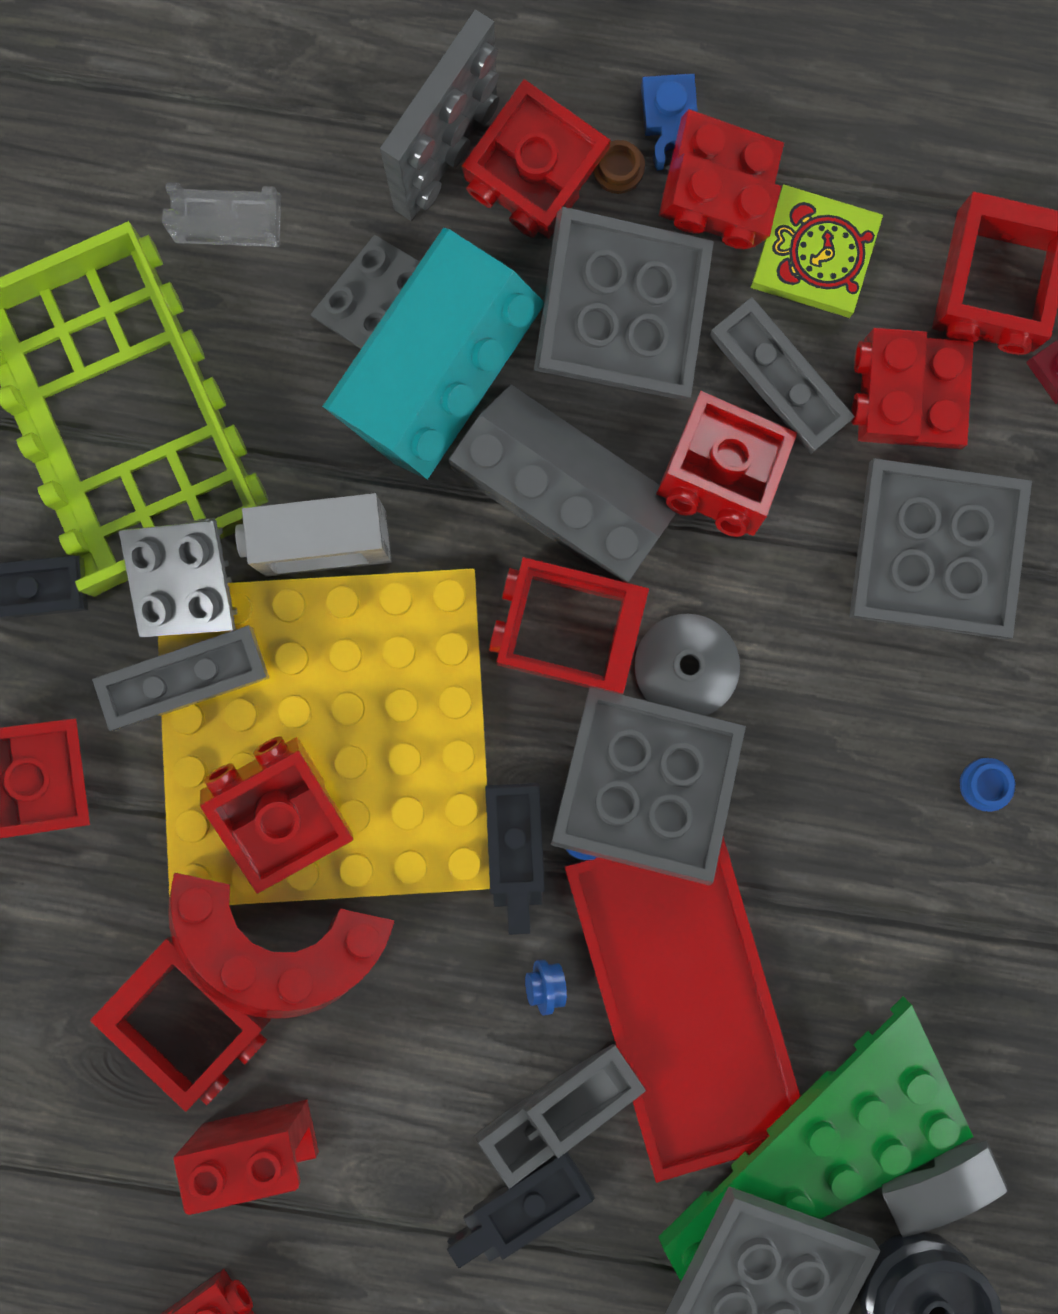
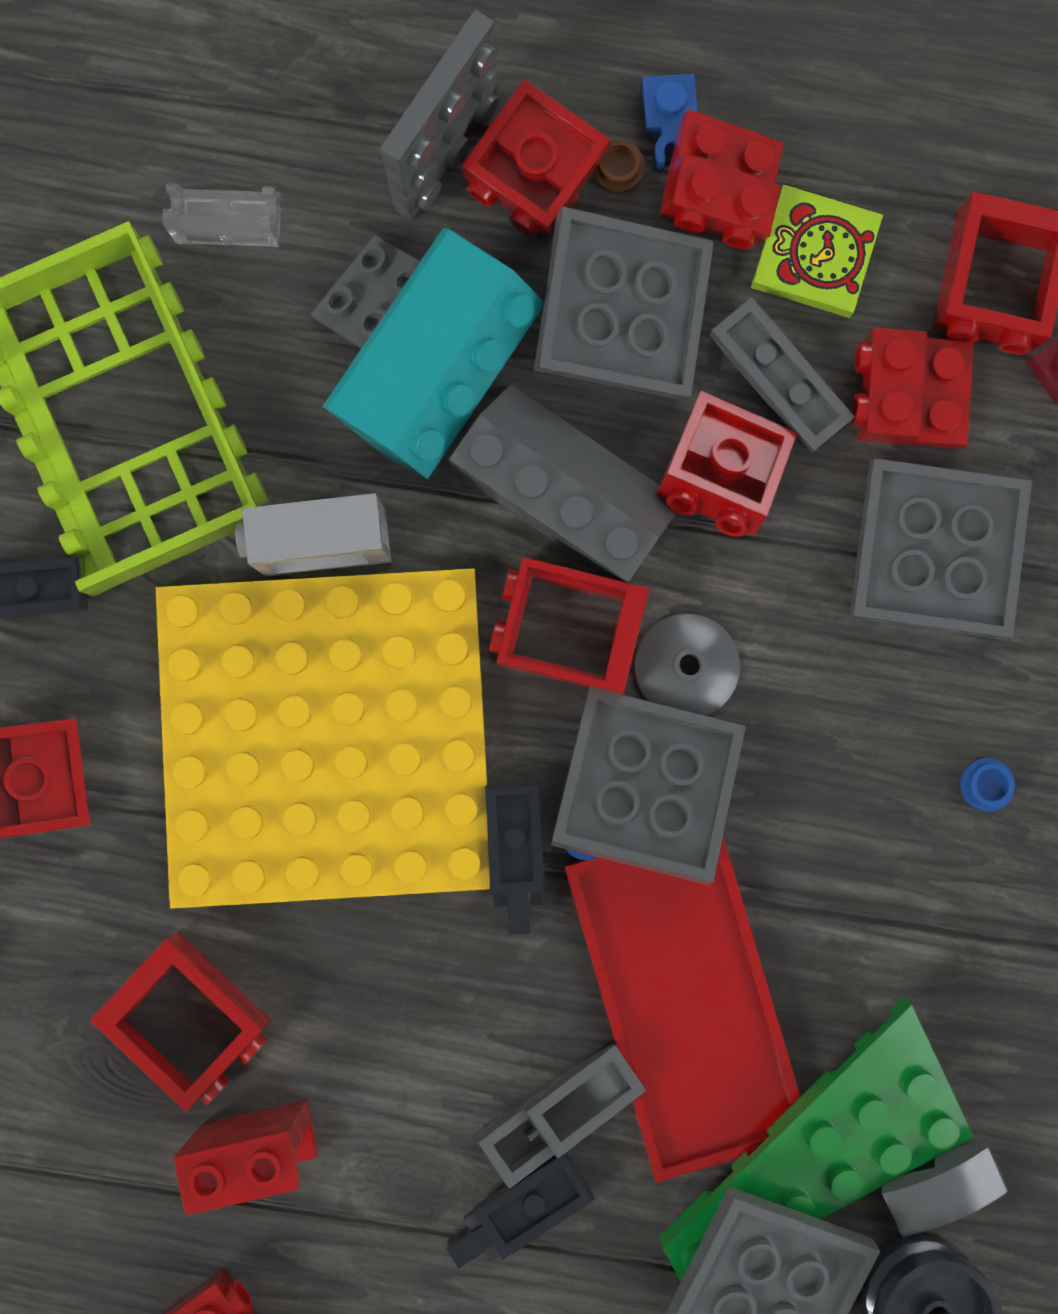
(178, 578): hinge -> none
(180, 678): dark grey plate -> none
(262, 980): red brick -> none
(274, 813): red plate -> none
(546, 987): blue plate -> none

